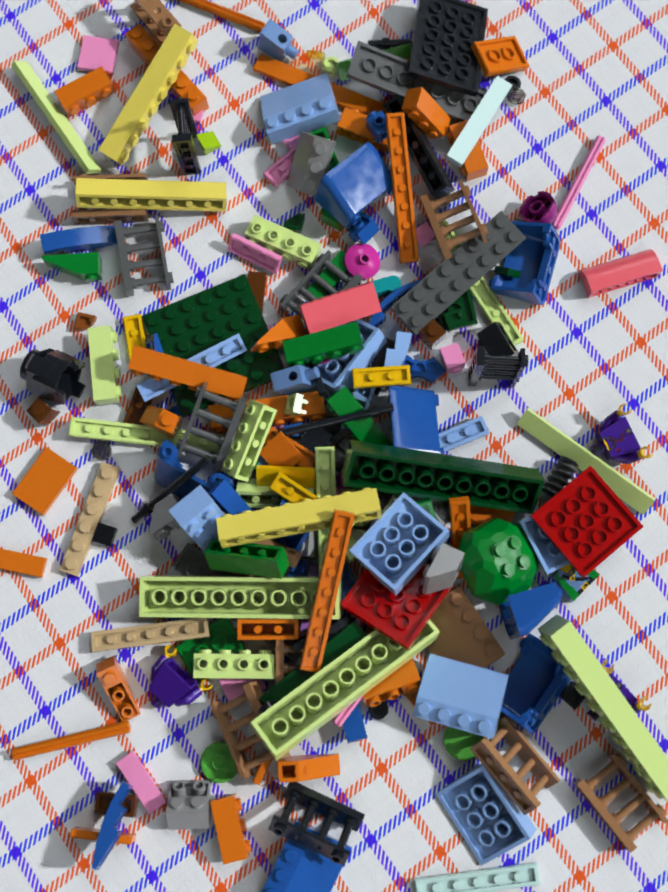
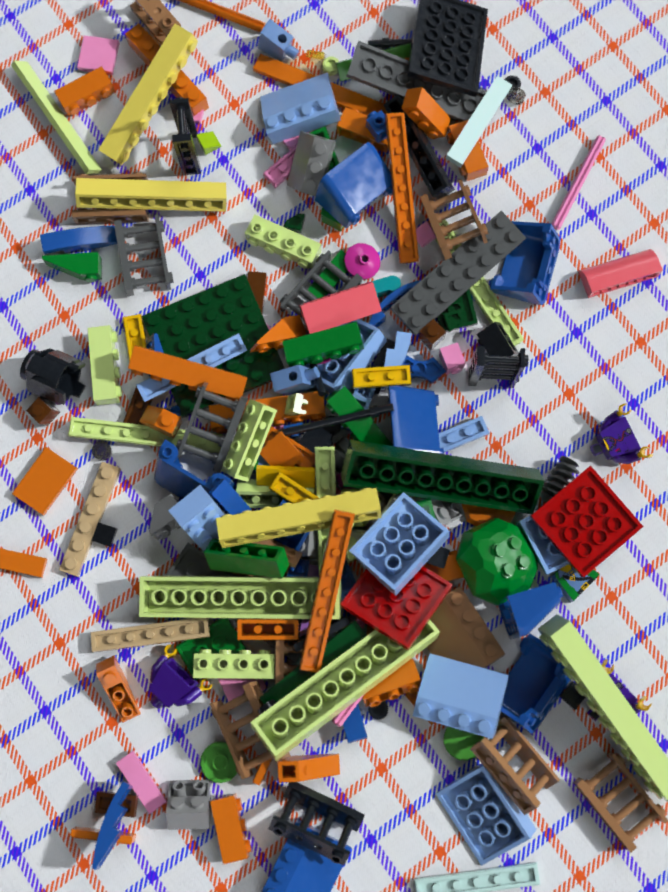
(71, 740): orange axle -> none
(84, 321): dark orange tile -> none
(146, 509): black bar -> none
(254, 253): bright pink tile -> none
(363, 230): blue brick -> none
(443, 569): light grey slope -> none
(459, 518): orange tile -> none
(500, 56): orange tile -> none
(507, 271): dark green tile -> none
(539, 208): magenta cylinder -> none
(567, 447): yellowish green tile -> none

